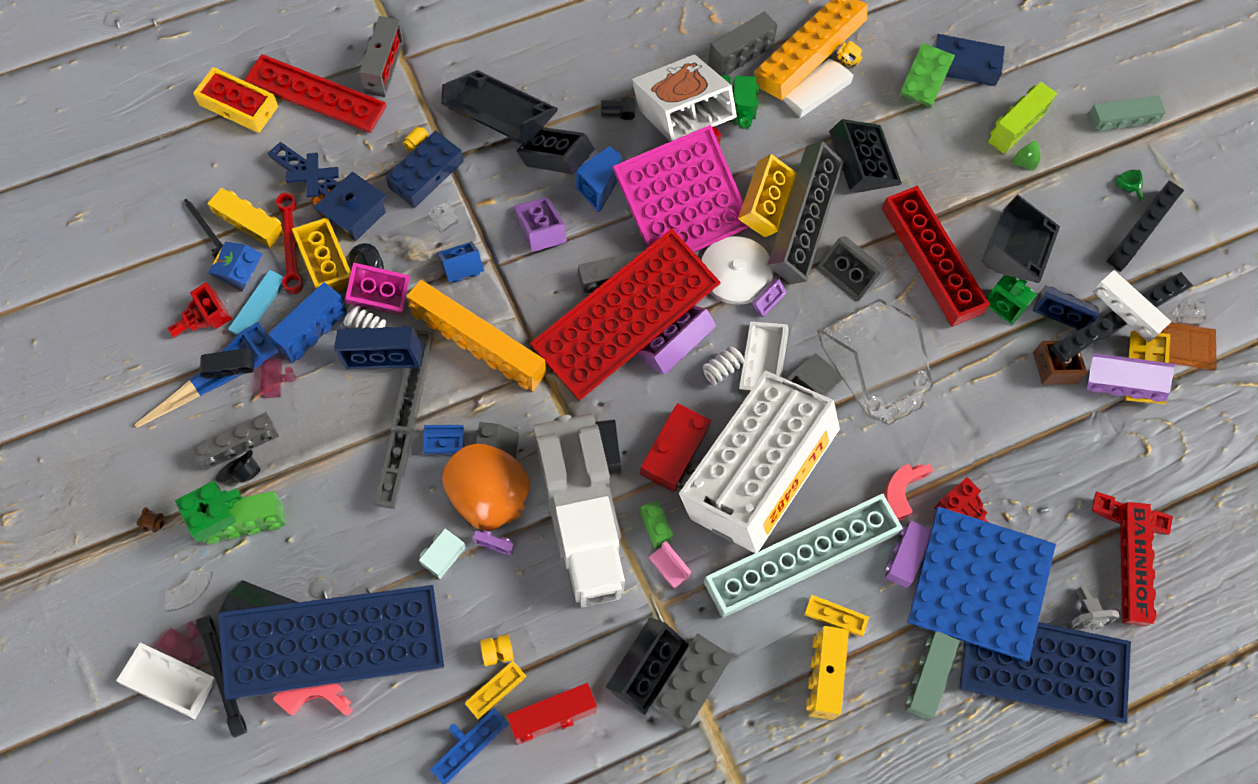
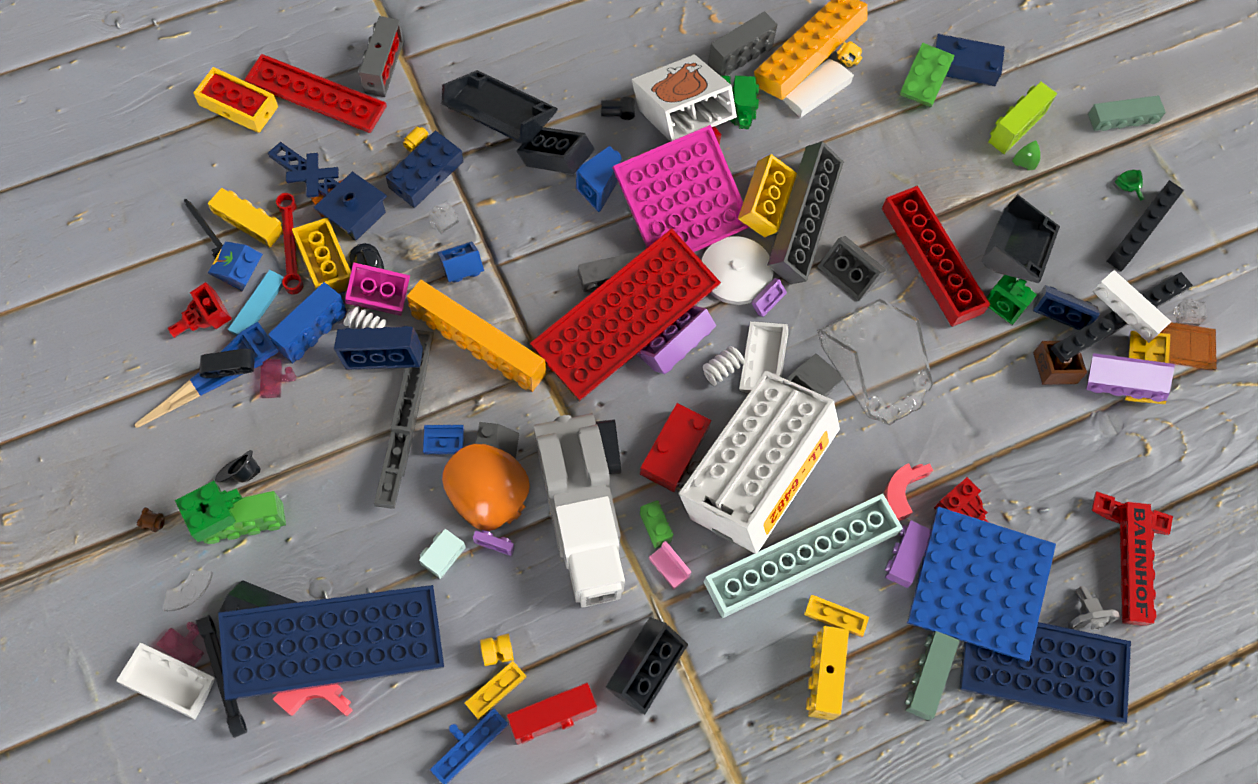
(235, 441): flat silver brick -> none
(540, 224): medium lavender slope -> none
(691, 682): dark grey brick -> none
(865, 155): black slope -> none

